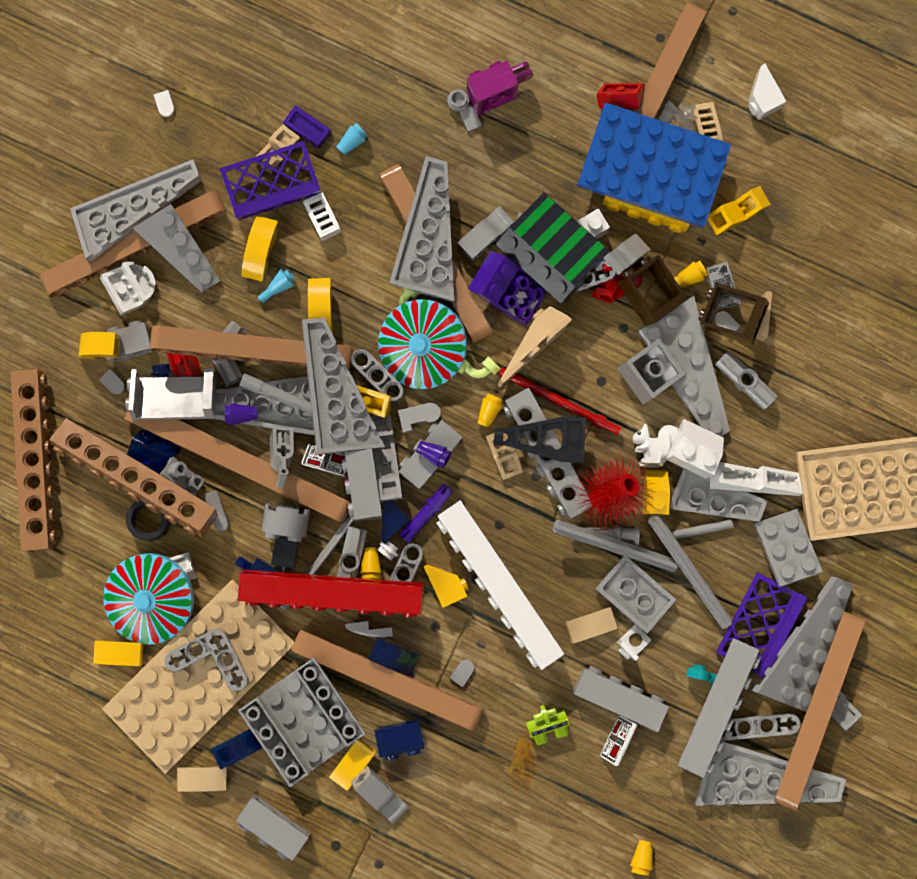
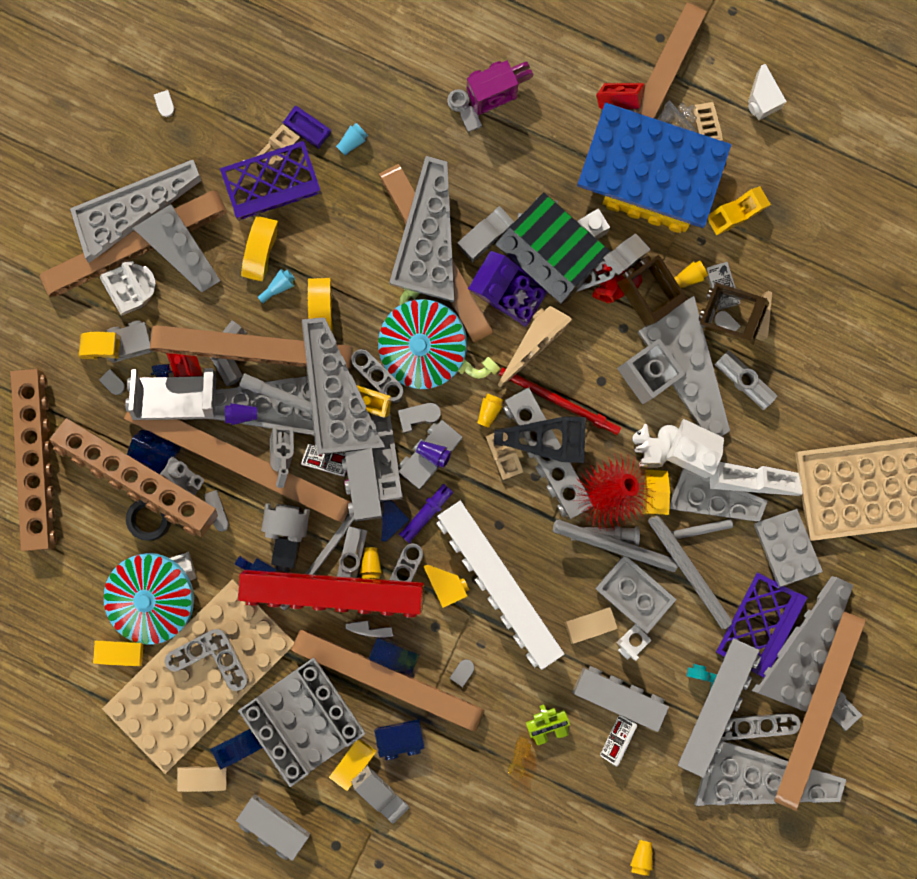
(330, 231): white slope -> none
(388, 550): white plate -> none

